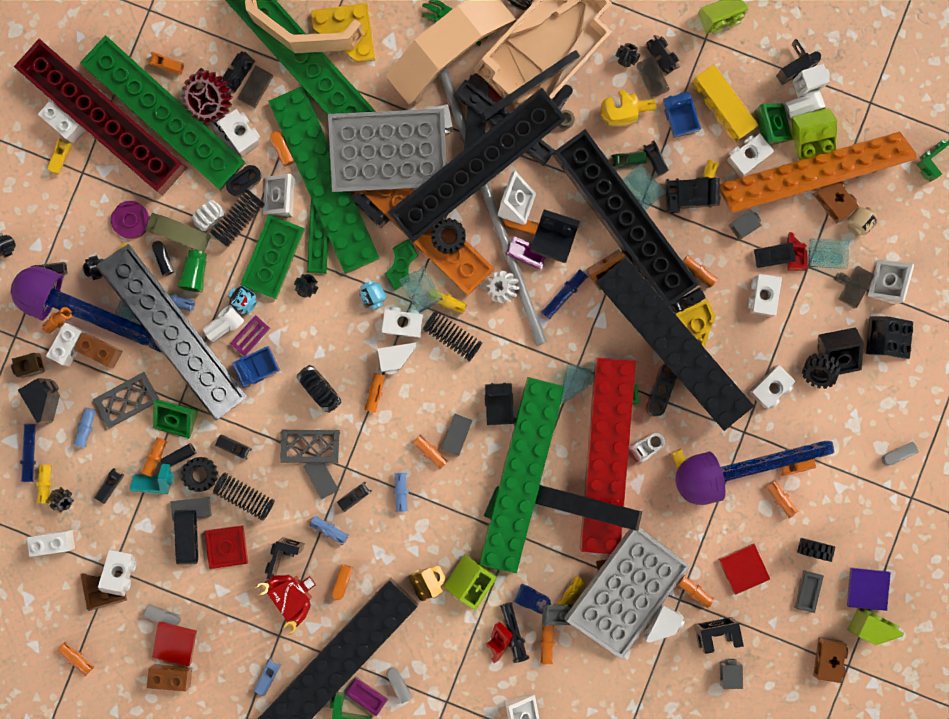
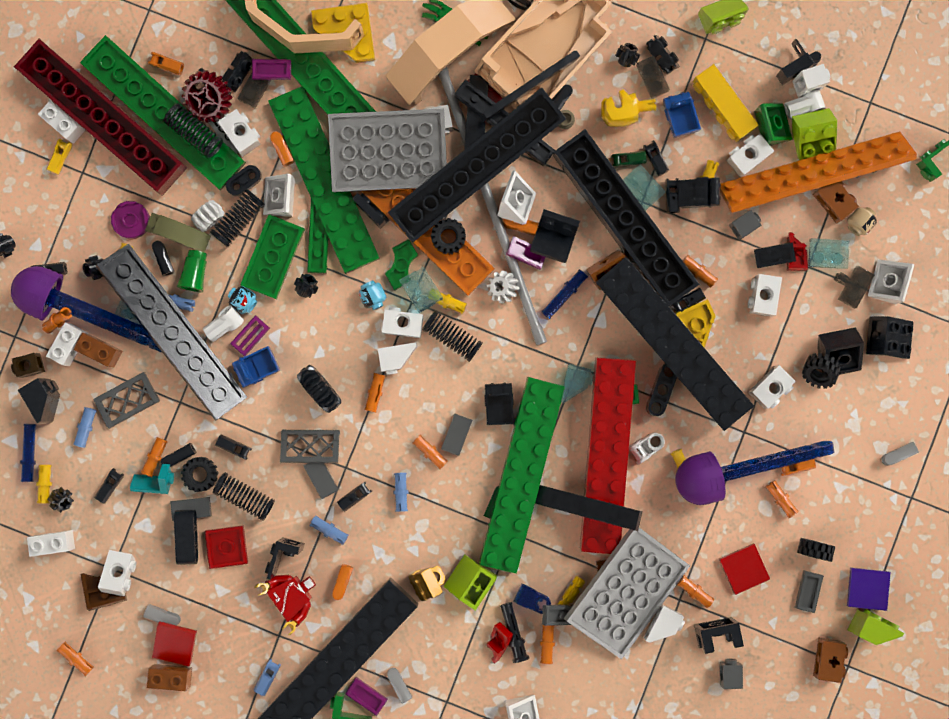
(174, 418): green slope -> none
(211, 144): none -> black piece
(271, 69): none -> magenta tile

